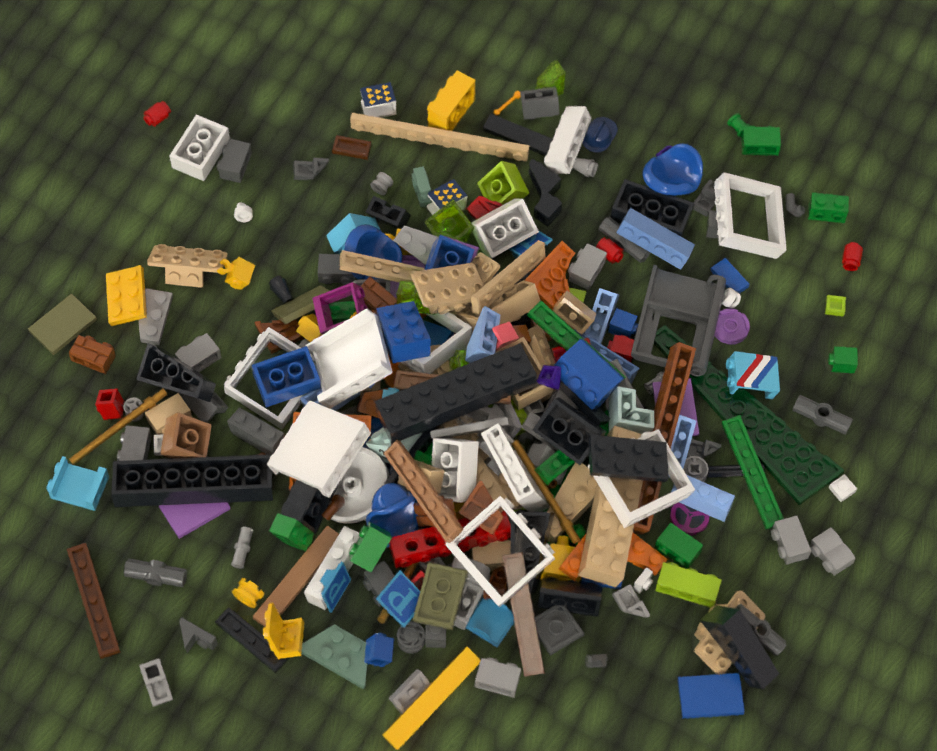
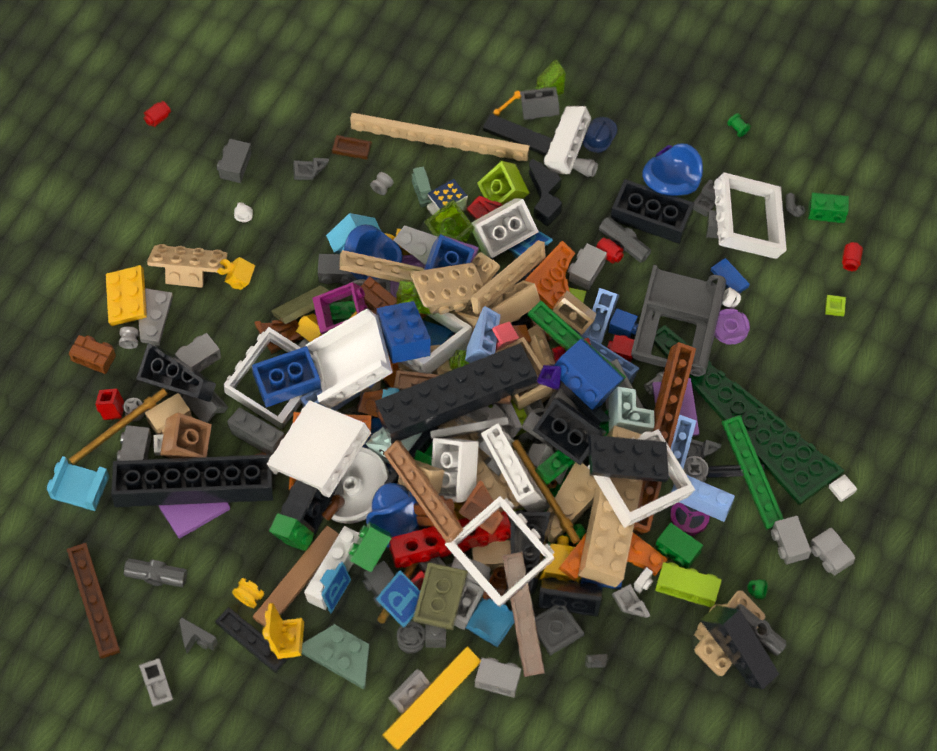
(62, 324): olive tile -> none
(128, 337): none -> light grey wheel
(199, 147): white brick -> none
(242, 547): light grey pin -> none
(281, 288): black cone -> none
(378, 100): piece -> none
(379, 650): blue brick -> none
(389, 215): black brick -> none
(451, 102): yellow brick -> none
(655, 238): medium blue brick -> none
(710, 695): blue tile -> none
(753, 373): medium azure panel -> none
(760, 588): none -> green tile
(761, 140): green brick -> none
(832, 419): dark grey piece -> none
(843, 359): green brick -> none

